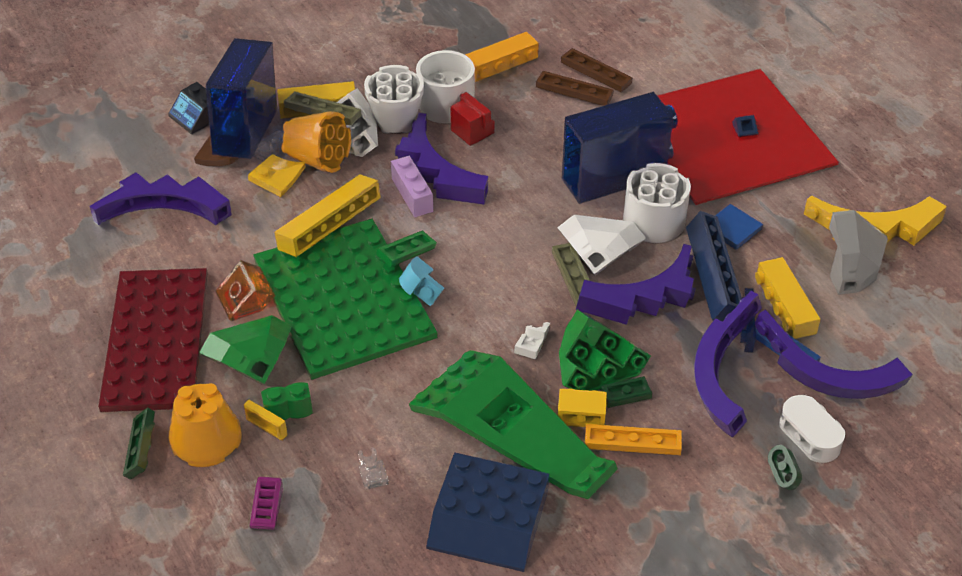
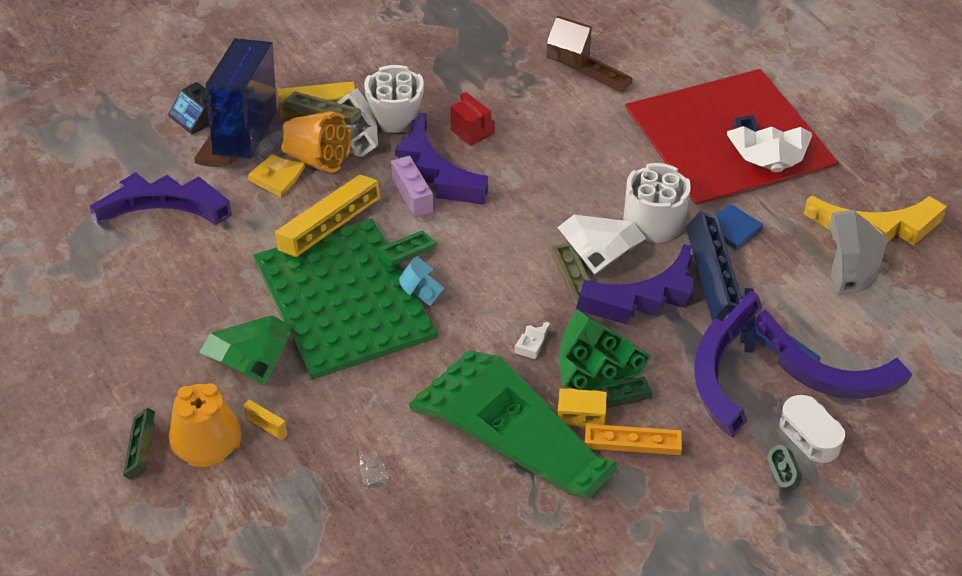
(153, 338): dark red plate -> none
(244, 291): clear orange slope -> none
(271, 488): magenta slope -> none
(288, 402): green brick -> none
(445, 78): white brick -> none
(488, 511): dark blue slope -> none
(504, 55): light orange brick -> none
(569, 42): none -> slope
(574, 88): reddish brown plate -> none
(612, 142): clear blue brick -> none
(771, 147): none -> white brick
(787, 298): yellow brick -> none

